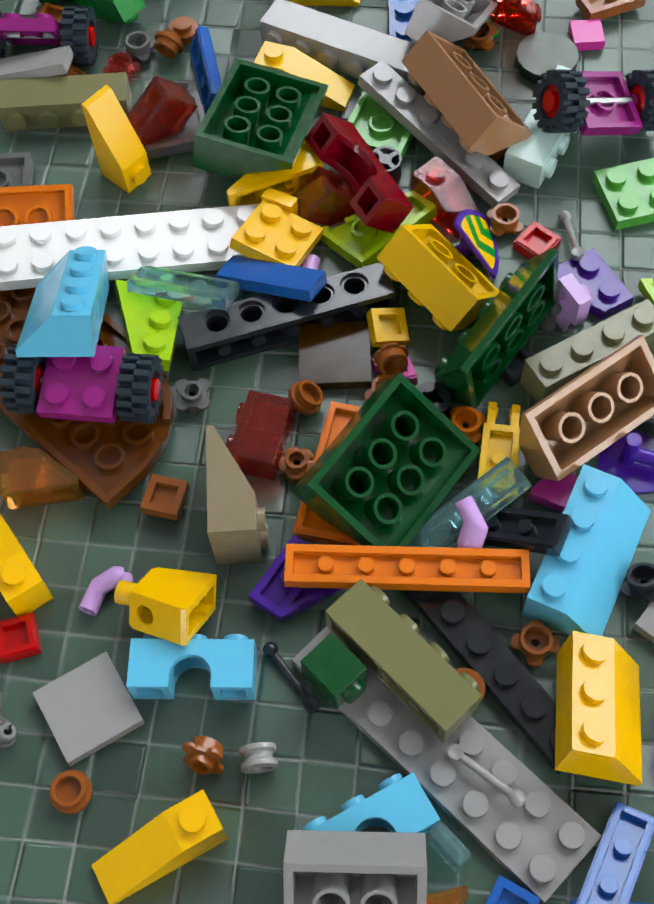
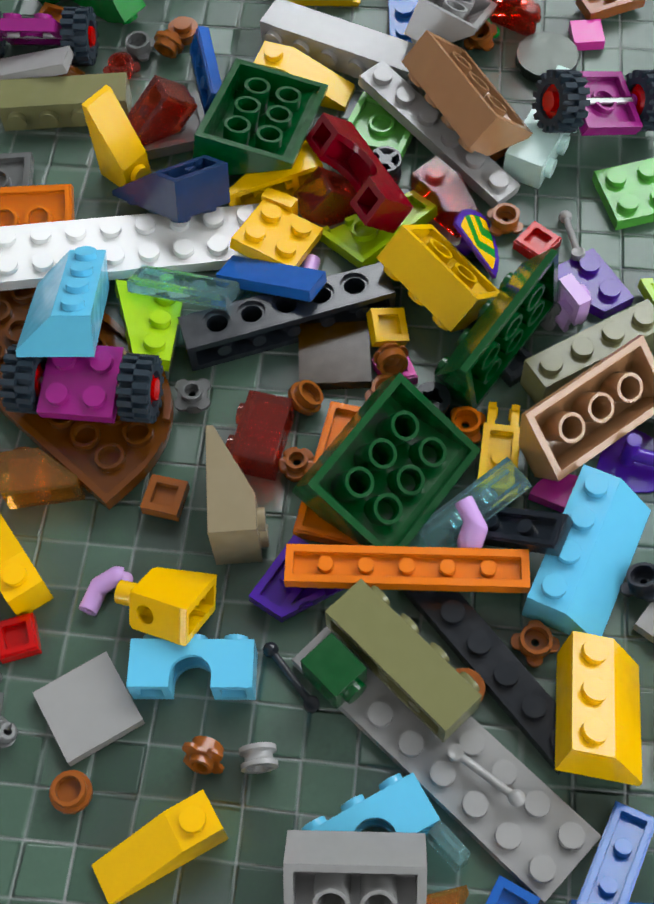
(181, 189): none -> dark blue slope

